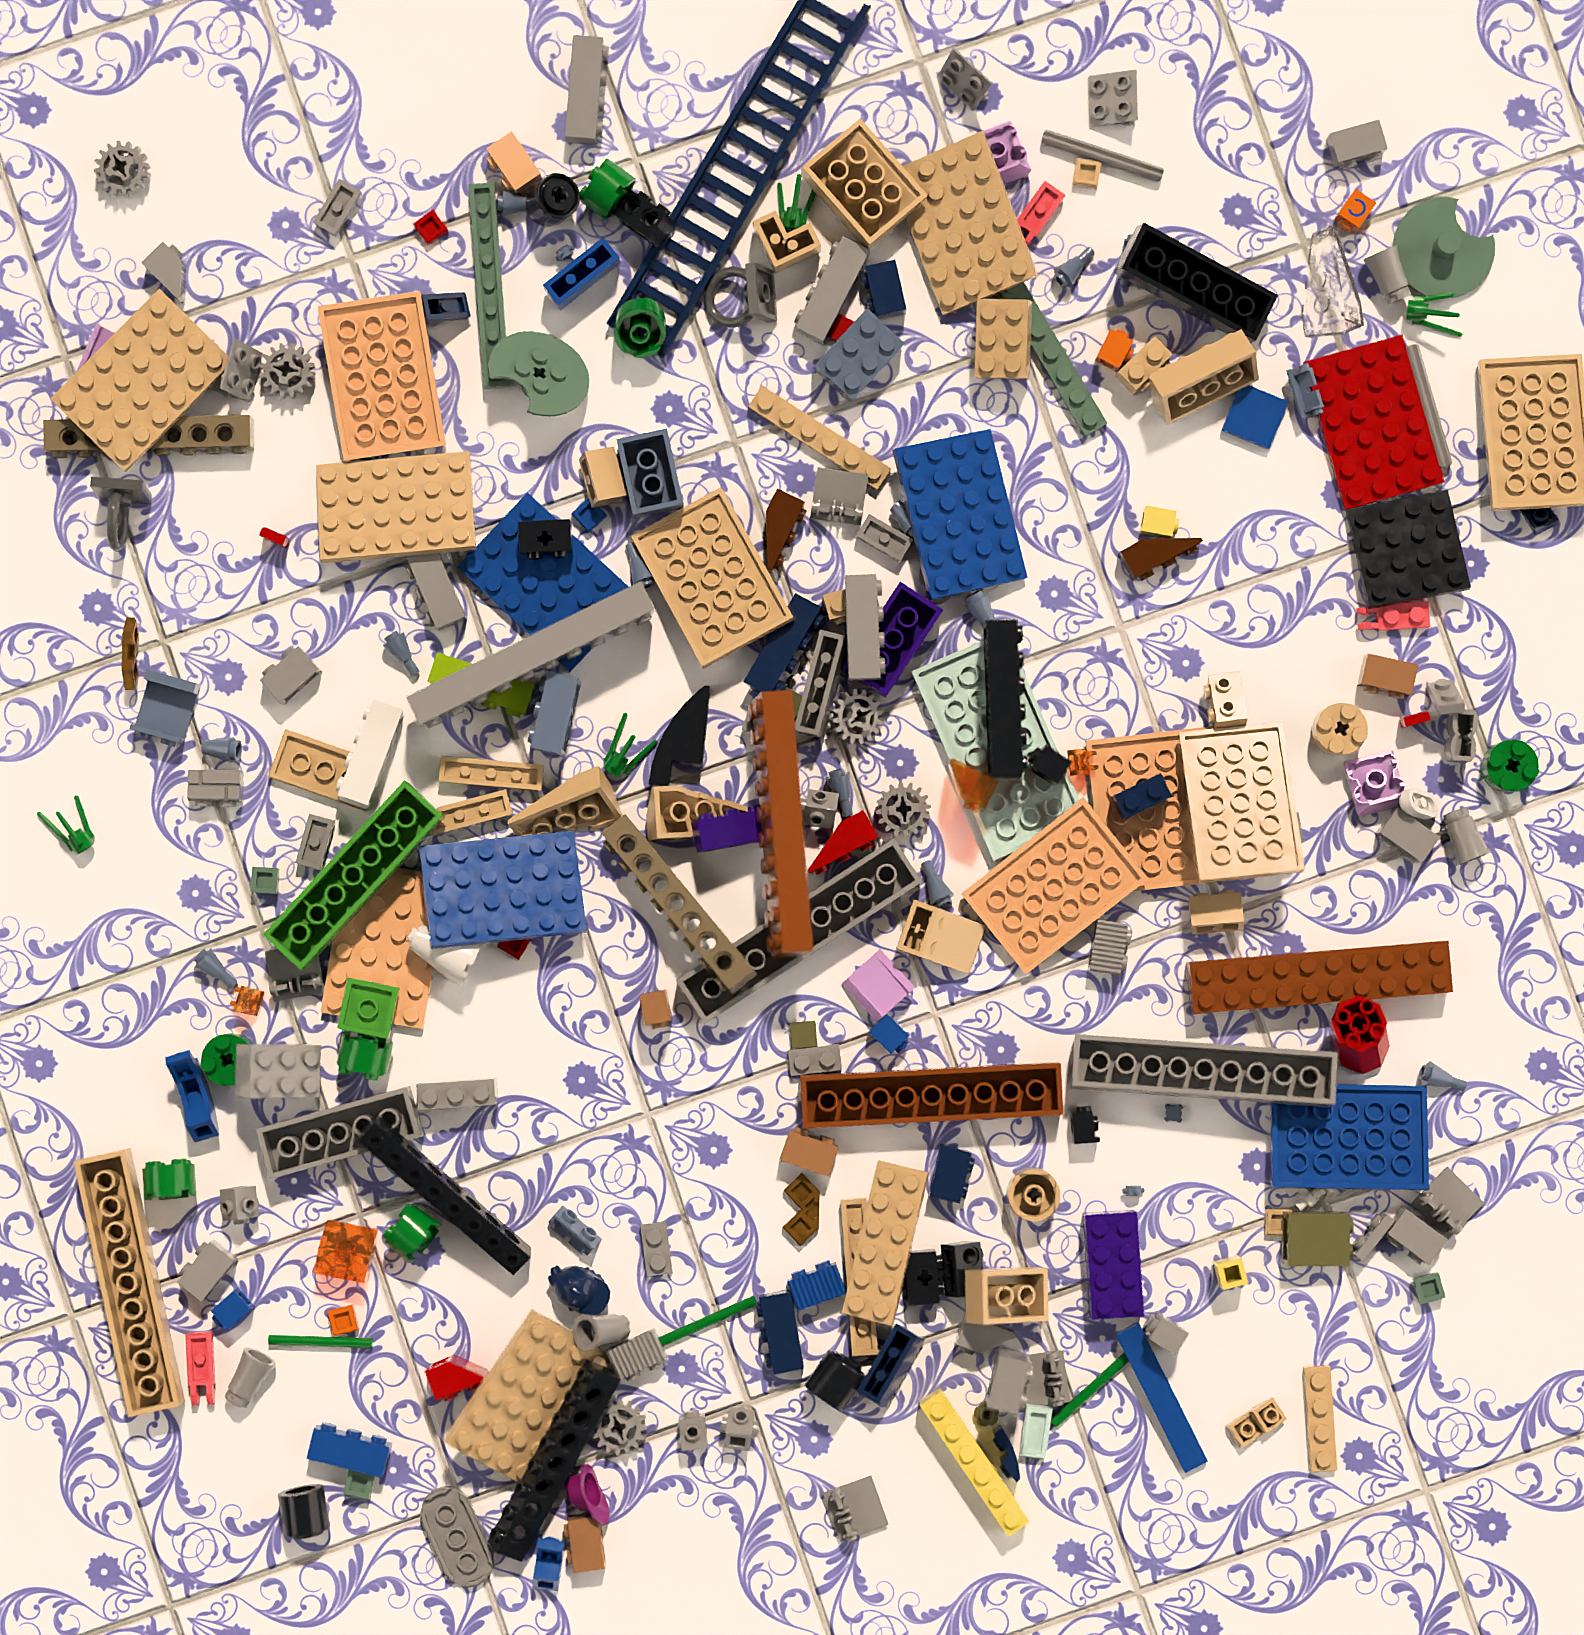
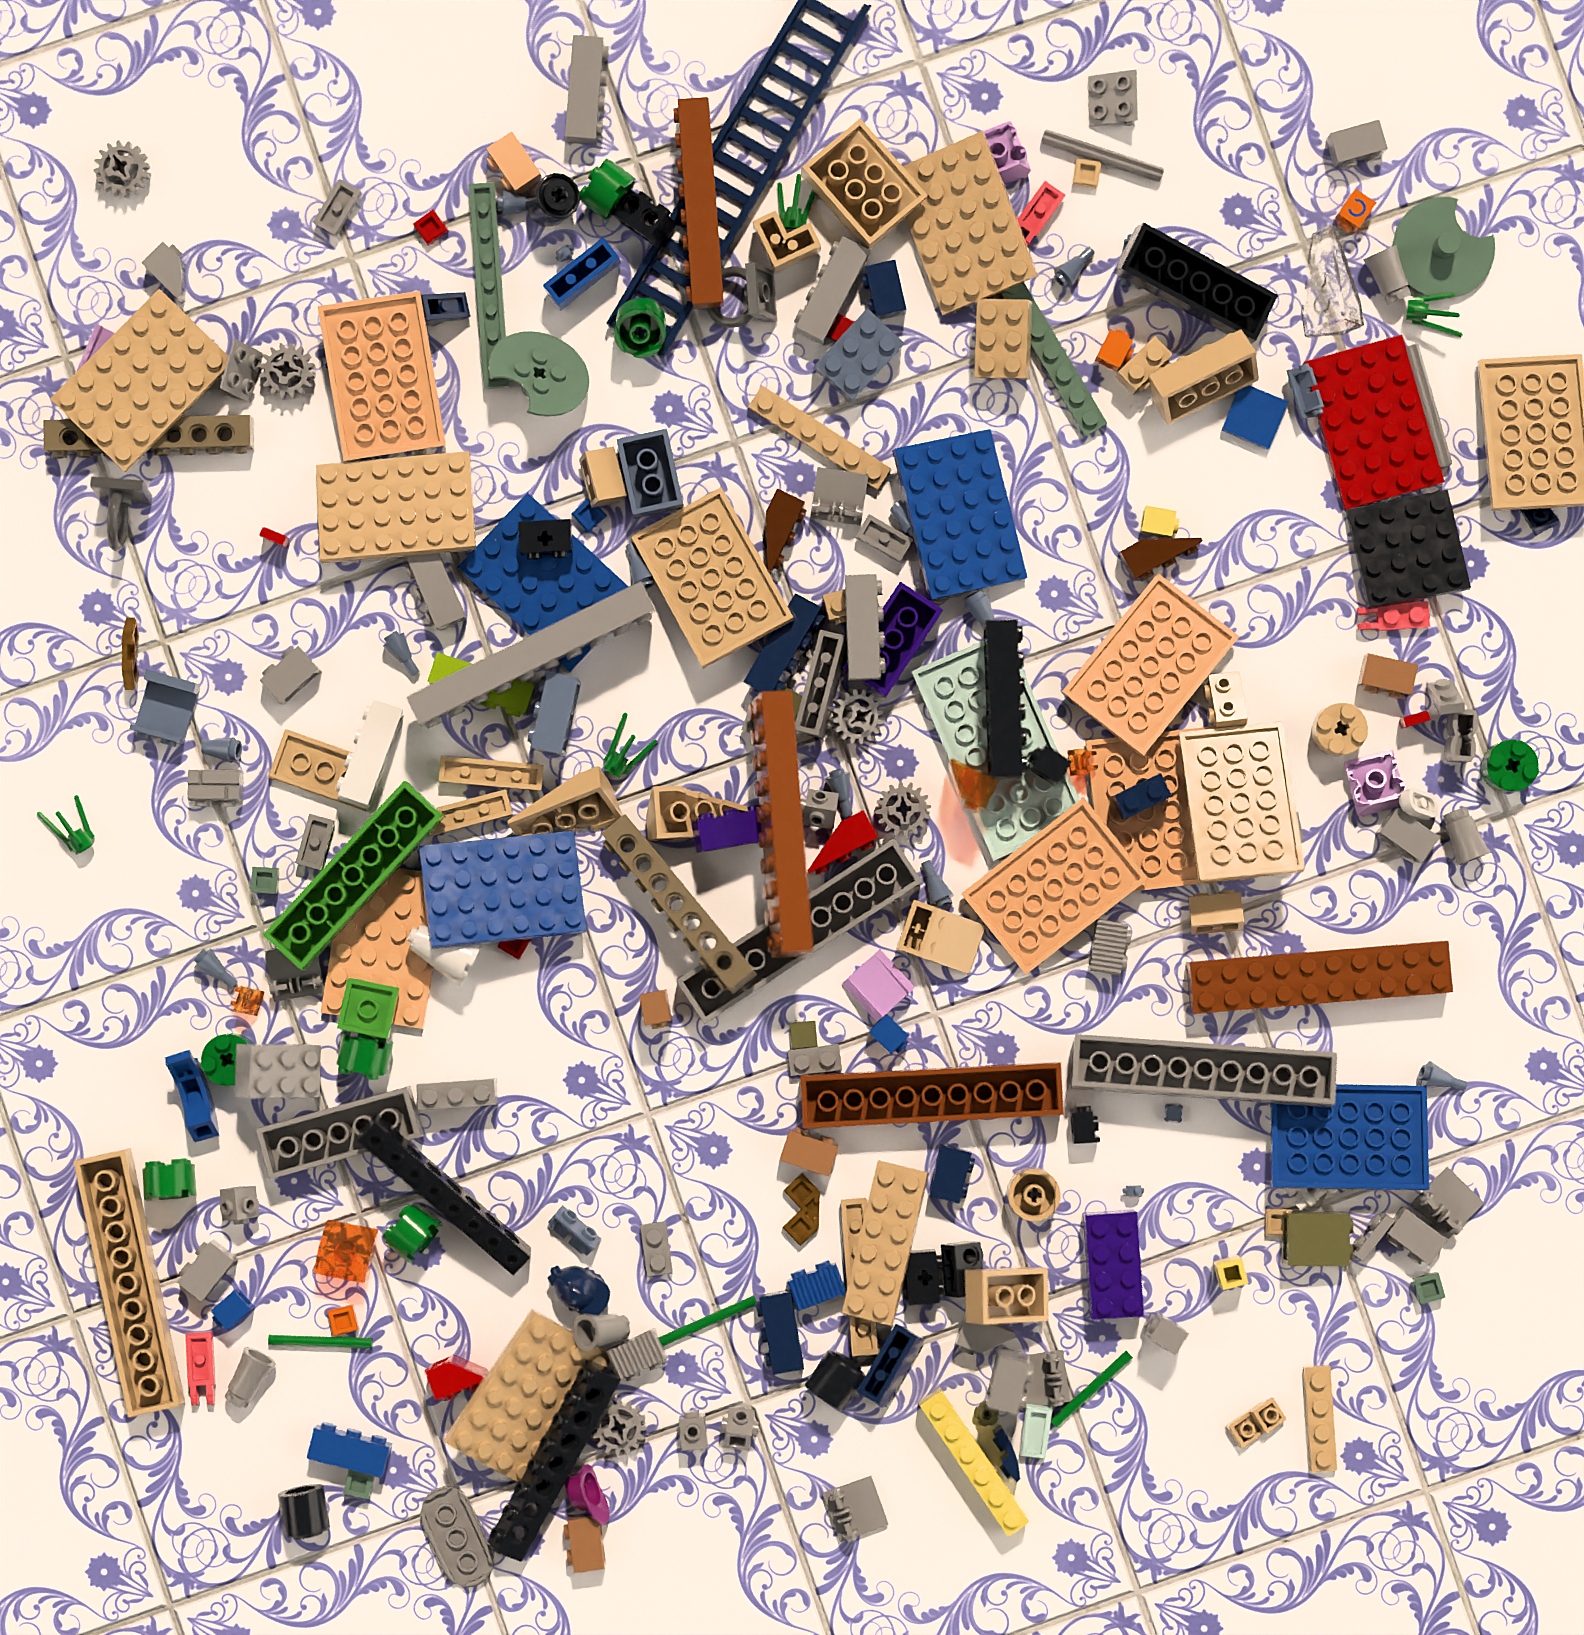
(548, 1563): blue brick -> none
(683, 738): black slope -> none
(700, 203): none -> dark orange brick
(964, 79): light grey hinge -> none
(1150, 664): none -> light nougat plate
(1161, 1397): blue tile -> none
(1359, 1034): red brick -> none

